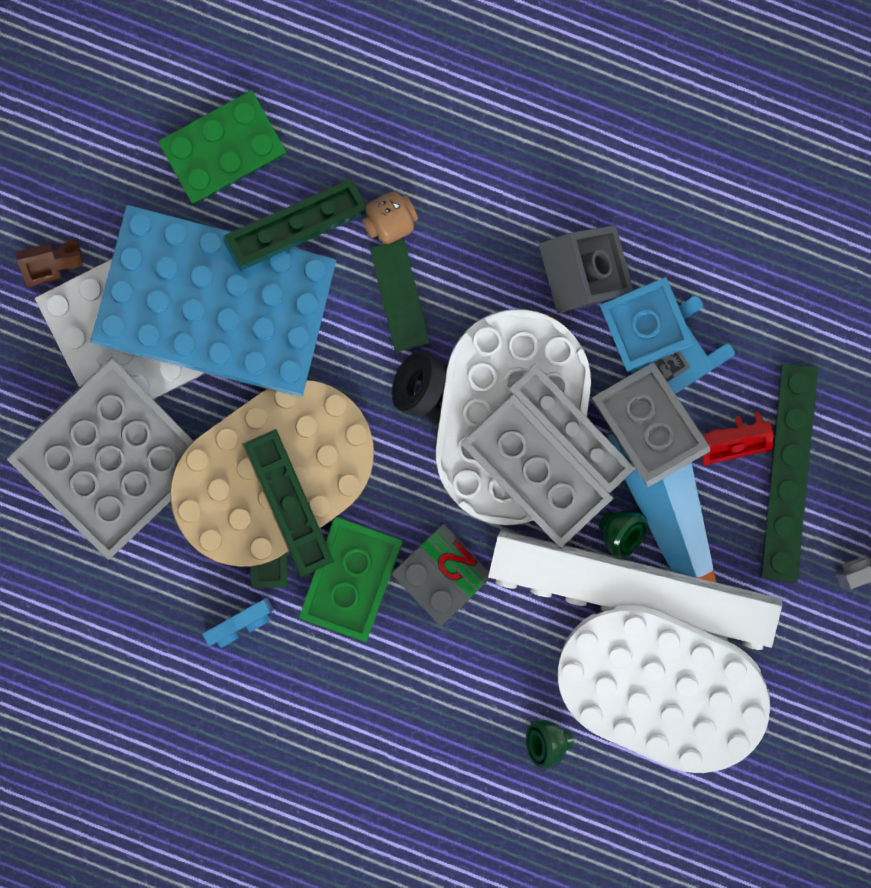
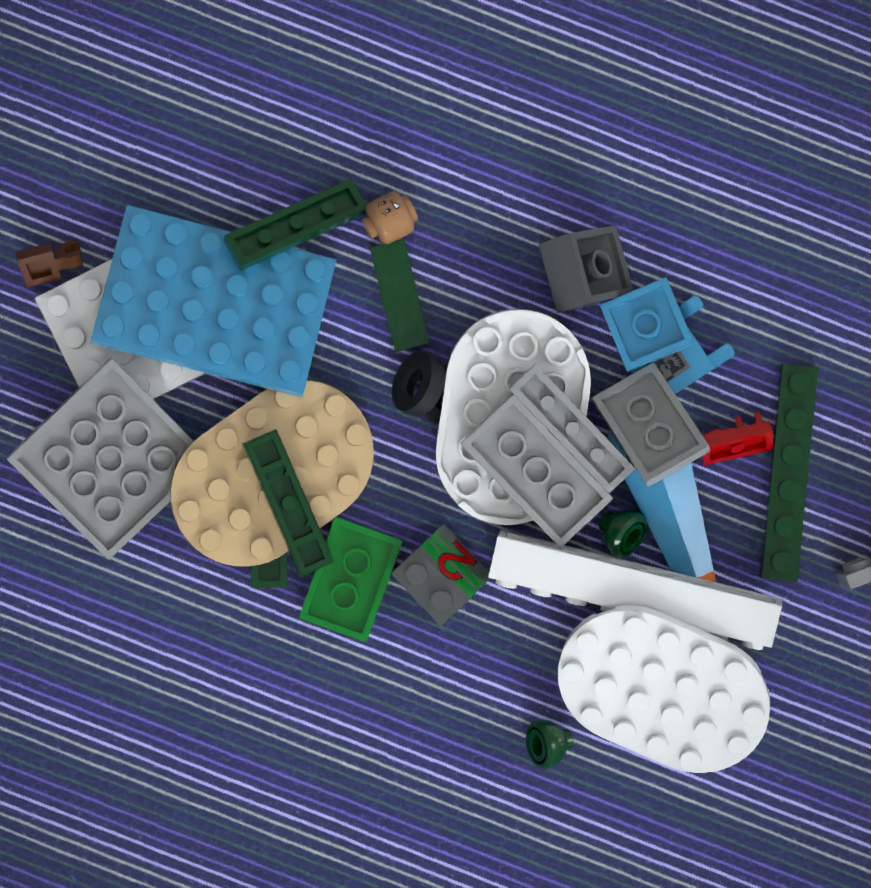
(222, 147): green plate -> none
(251, 618): dark azure plate -> none

